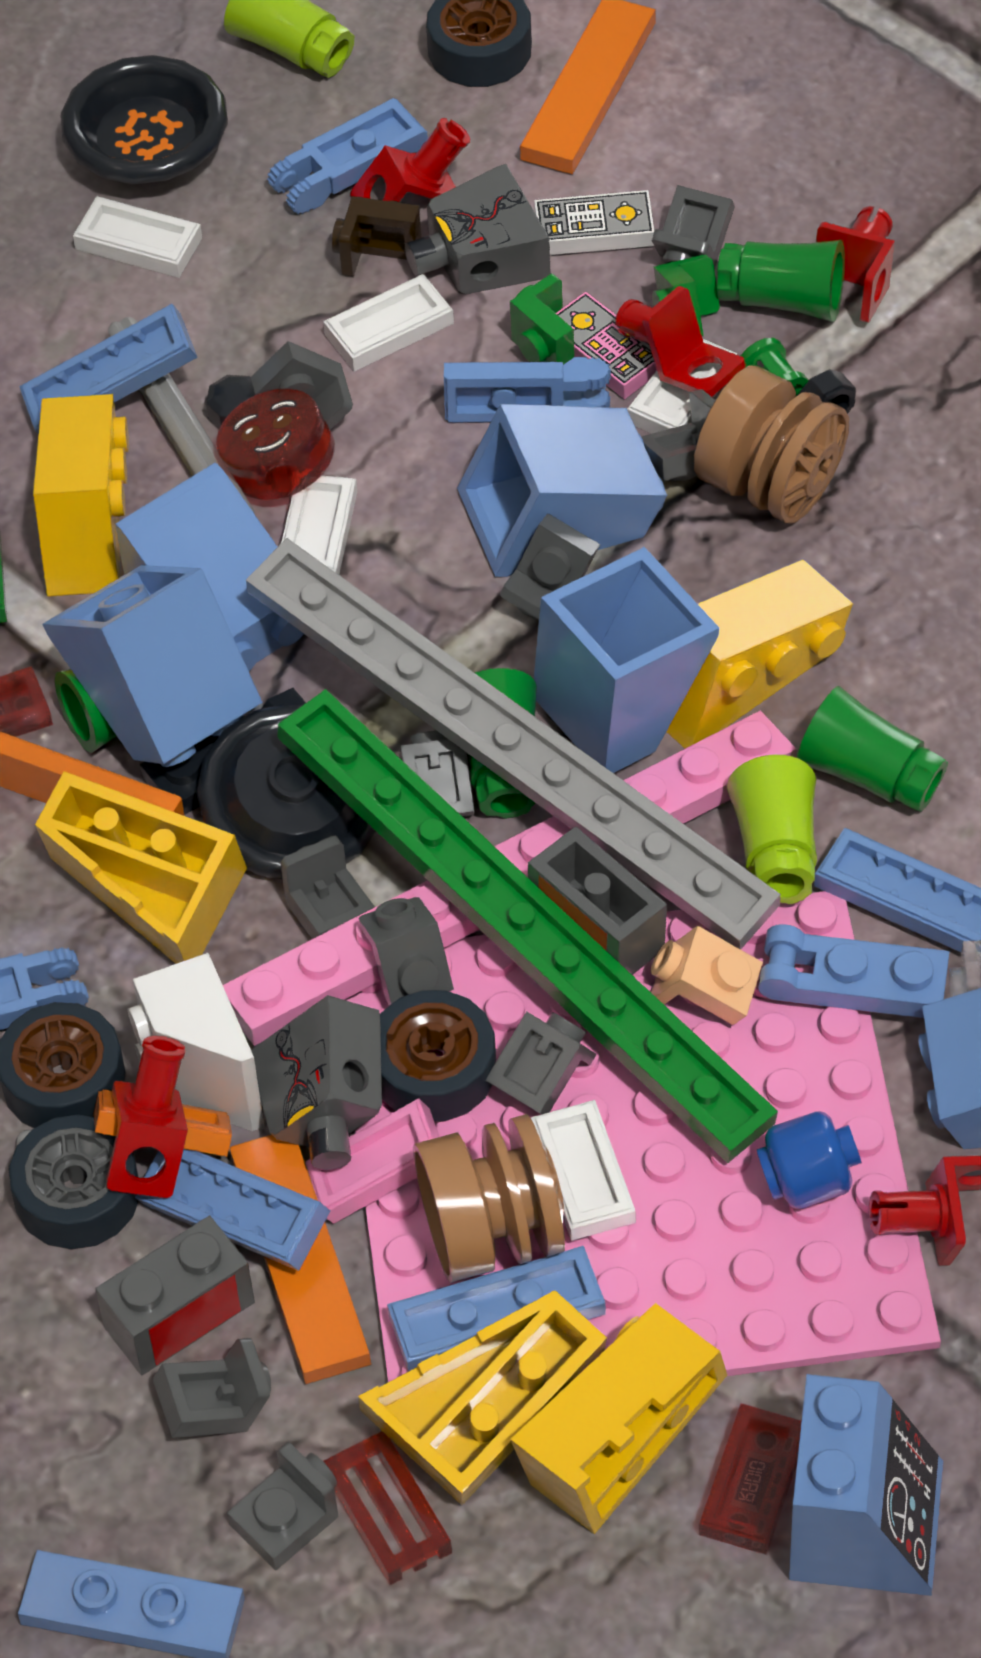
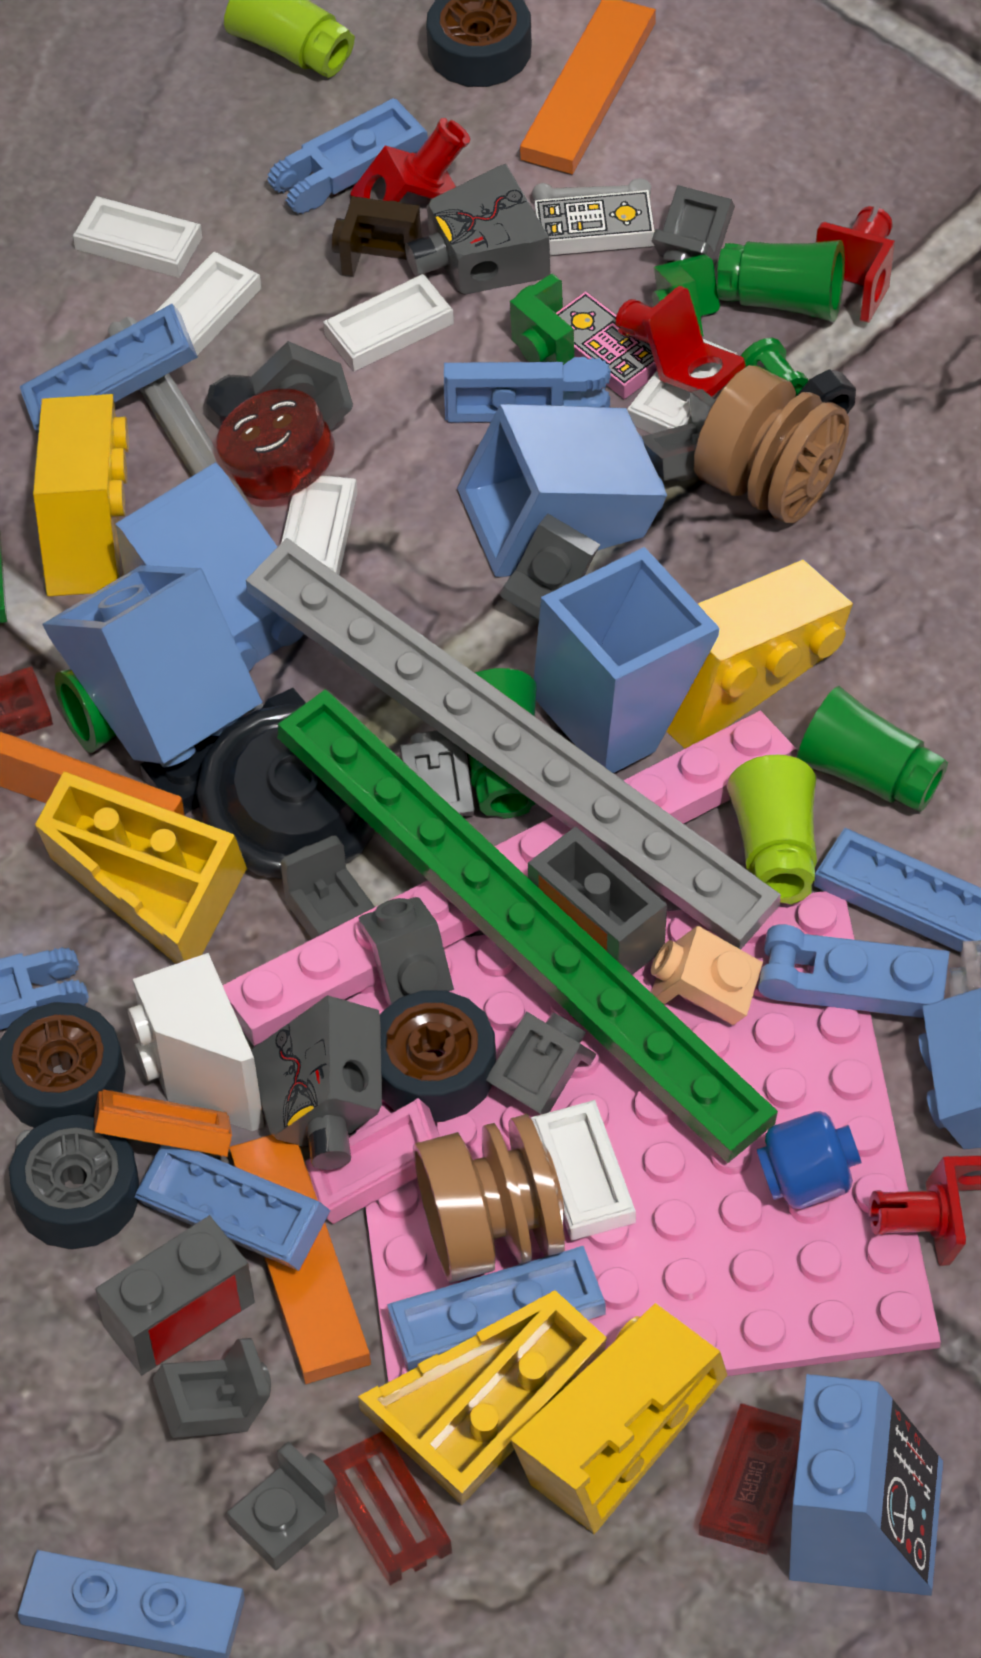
(144, 119): black piece -> none
(150, 1116): red bracket -> none
(213, 297): none -> white tile
(545, 191): none -> light grey hinge

